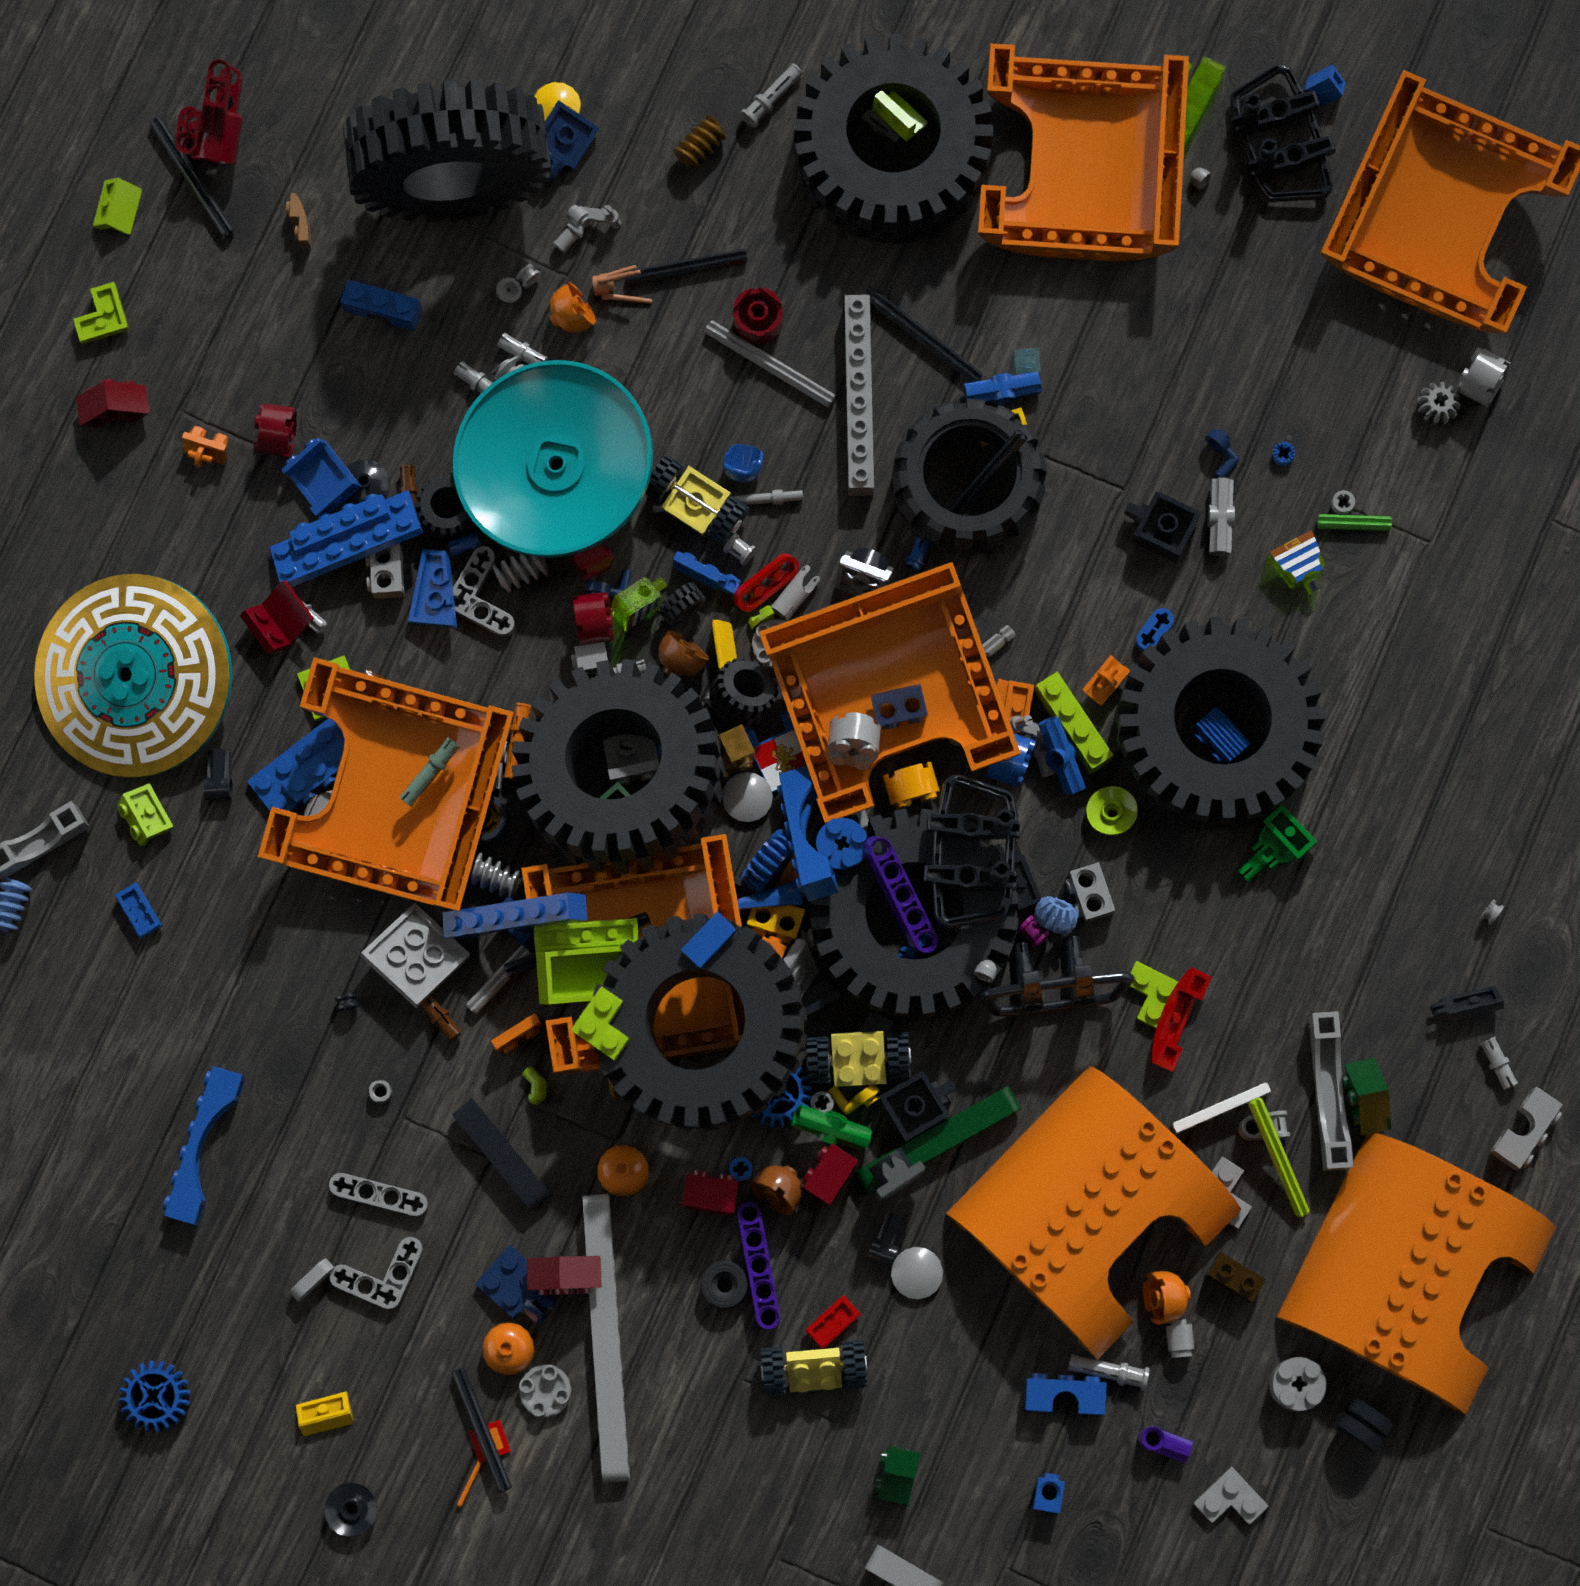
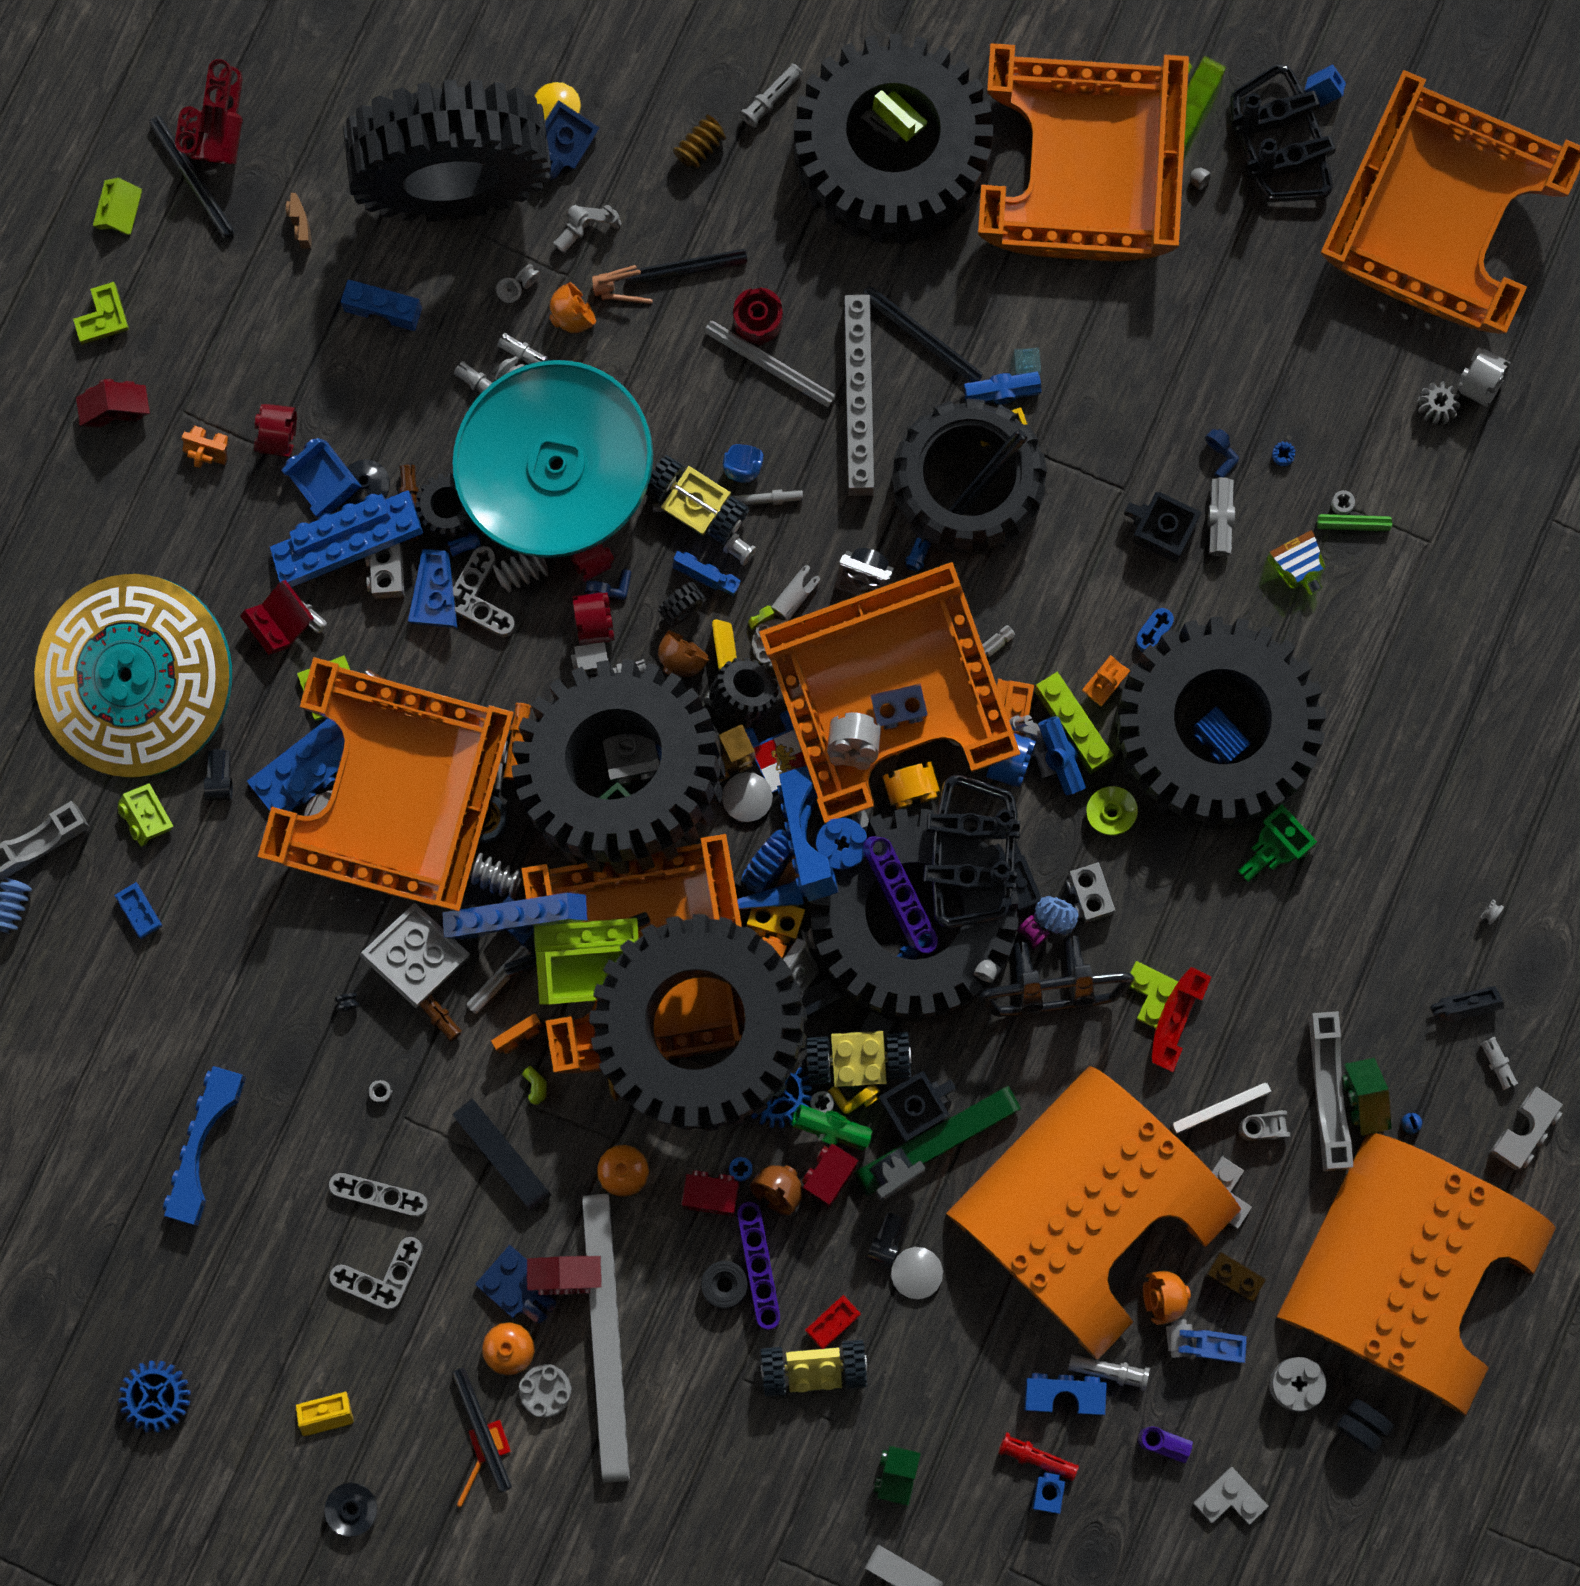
(311, 1280): light grey beam -> none
(435, 764): sand green pin -> none
(595, 1027): lime plate -> none
(637, 601): clear neon green torso -> none
(709, 940): blue tile -> none
(776, 580): red plate -> none
(1027, 1453): none -> red pin
(1215, 1345): none -> blue hinge
(1279, 1157): lime axle -> none
(1406, 1123): none -> blue hinge

